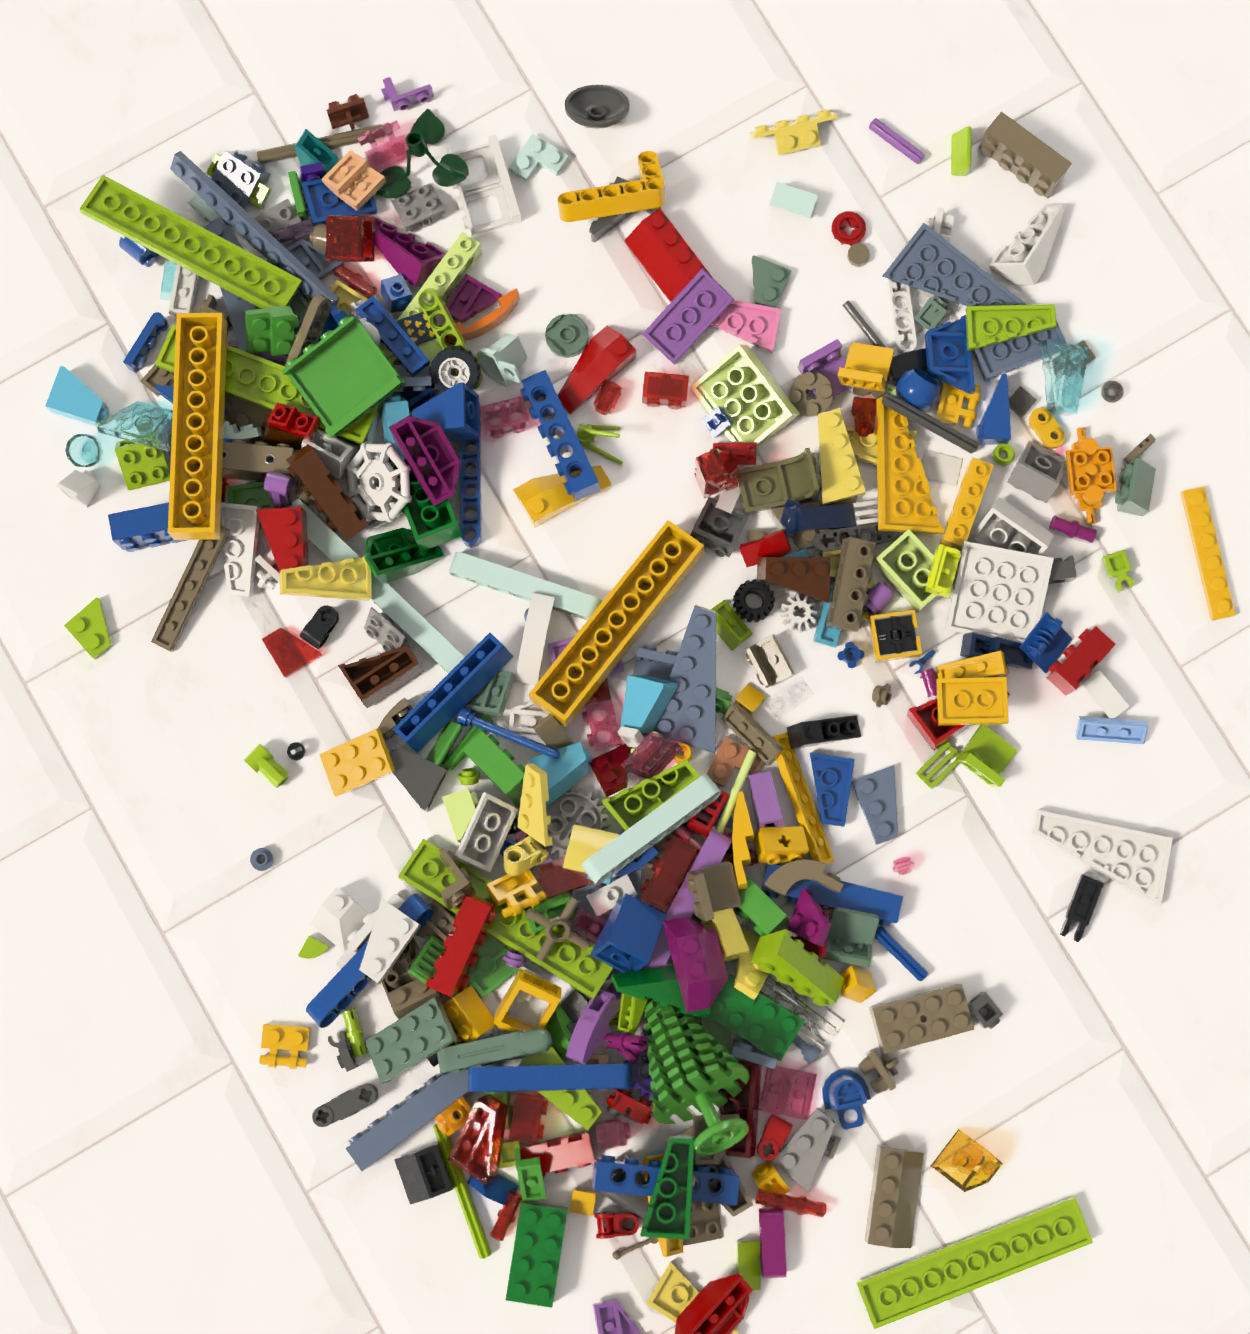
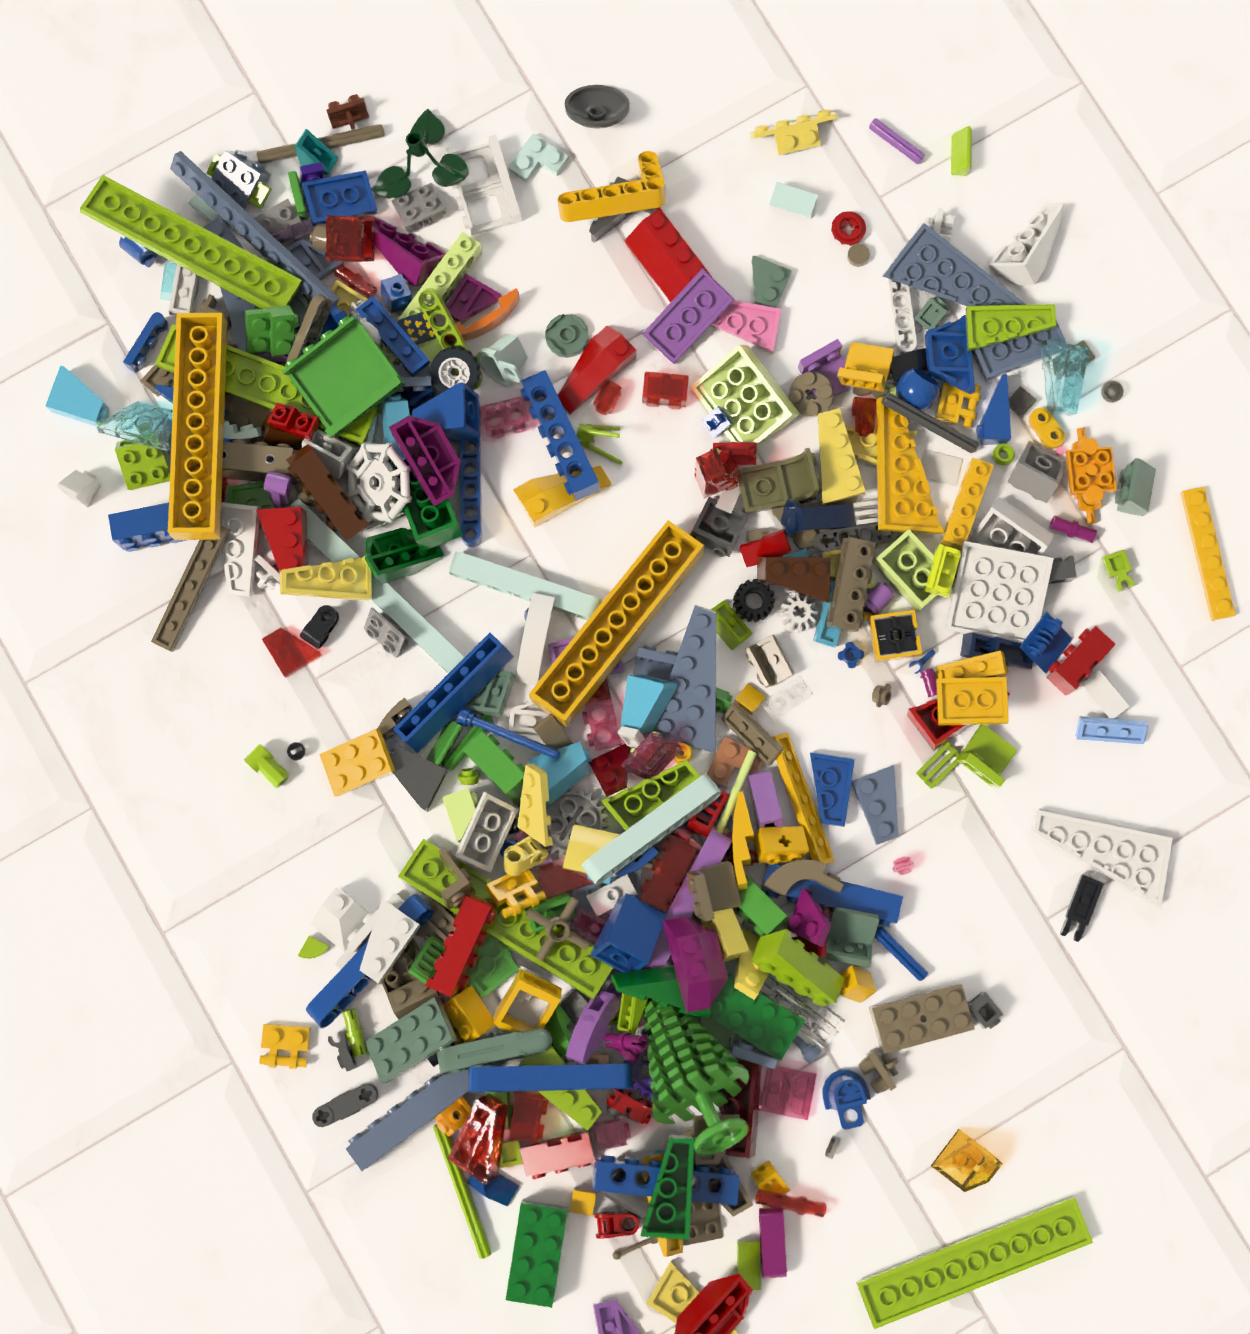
(84, 450): clear light blue hair -> none
(90, 629): lime wing -> none
(268, 859): sand blue plate -> none
(353, 180): light nougat slope -> none
(381, 674): reddish brown wedge -> none
(388, 152): clear pink plate -> none
(405, 100): medium lavender bracket -> none
(424, 1174): black slope -> none
(506, 1216): clear red pin -> none
(514, 959): medium lavender plate -> none
(530, 1178): bright green panel -> none
(776, 1133): red piece -> none
(806, 1148): light grey wing -> none
(823, 731): black slope -> none
(863, 325): dark grey bar -> none
(893, 1197): dark tan slope -> none
(1024, 155): dark tan piece -> none
(1140, 448): dark tan tile -> none

